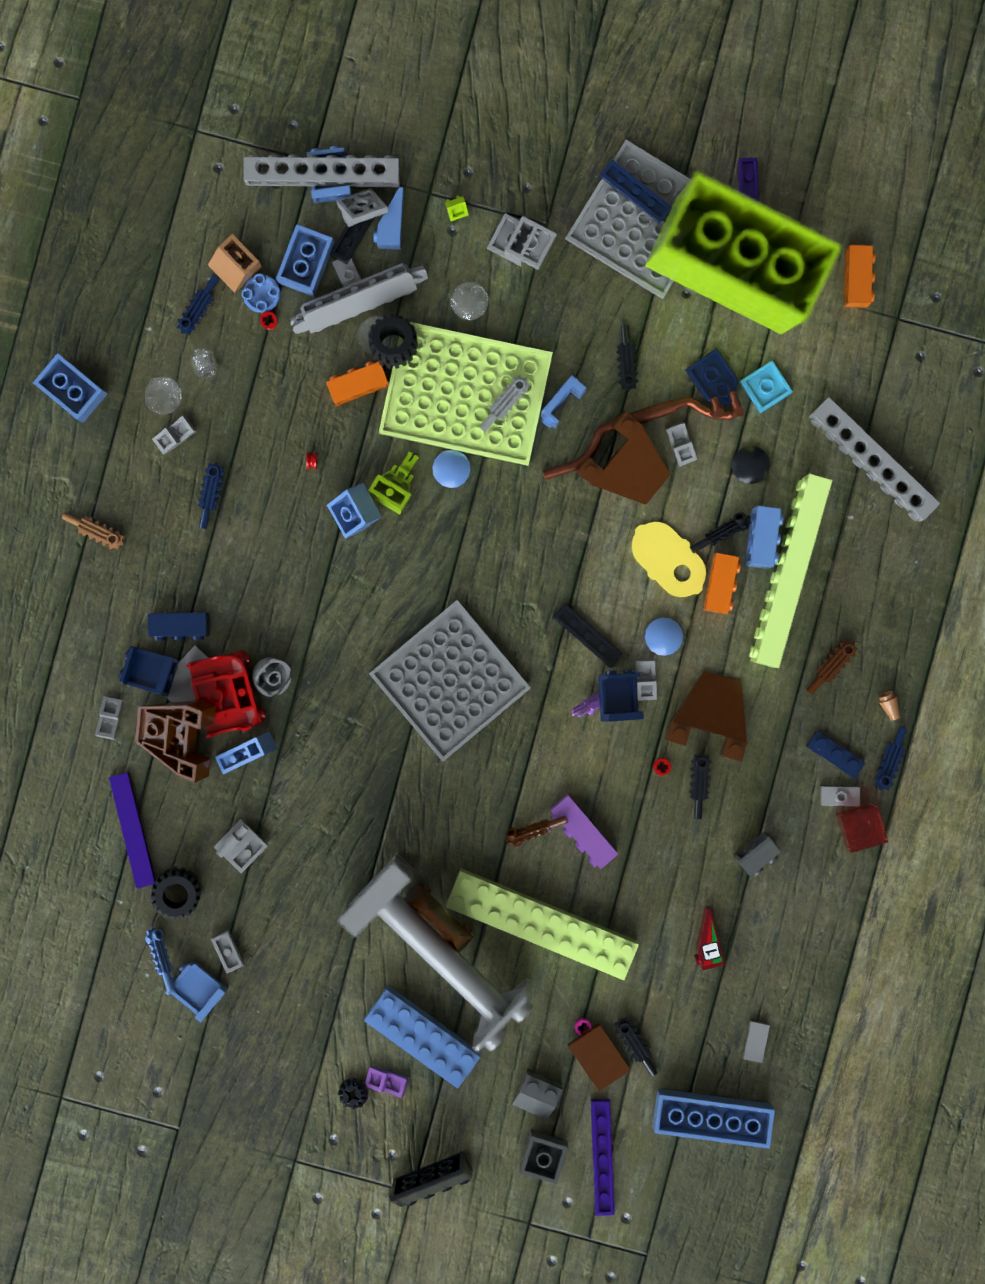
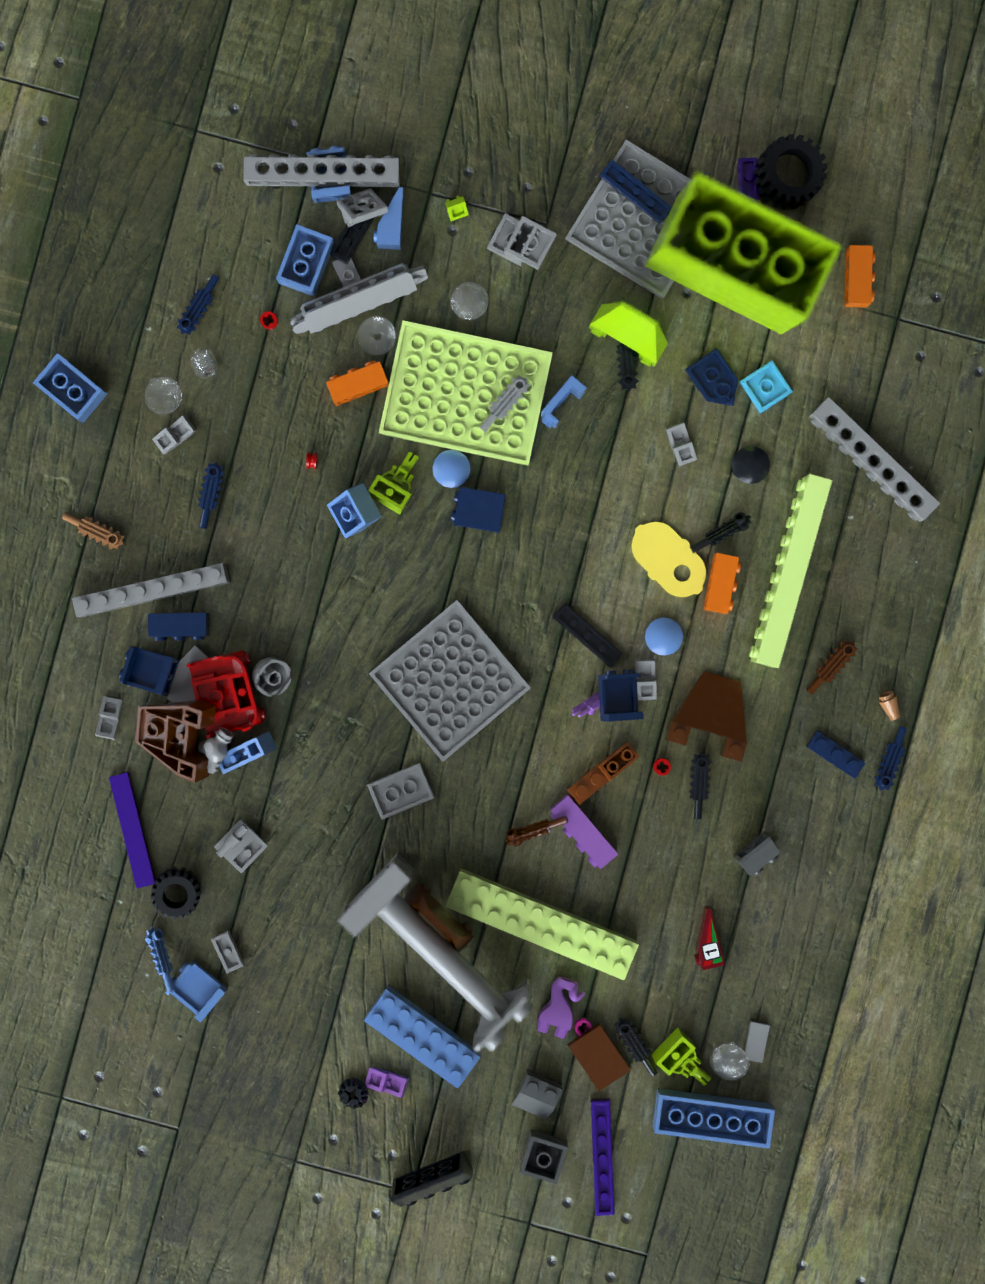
(151, 590): none -> light grey brick
(216, 748): none -> light grey animal
(234, 263): medium nougat slope -> none
(261, 293): medium blue dish -> none
(388, 327): black tyre -> none
(400, 791): none -> light grey tile
(478, 509): none -> dark blue panel
(558, 1010): none -> medium lavender hips
(602, 773): none -> dark orange slope
(631, 329): none -> wedge
(633, 470): reddish brown wedge -> none
(649, 414): copper piece -> none
(679, 1054): none -> lime brick
(729, 1061): none -> clear dish
(763, 537): medium blue brick -> none
(771, 184): none -> black tyre
(839, 796): light grey plate -> none
(862, 827): clear red brick -> none

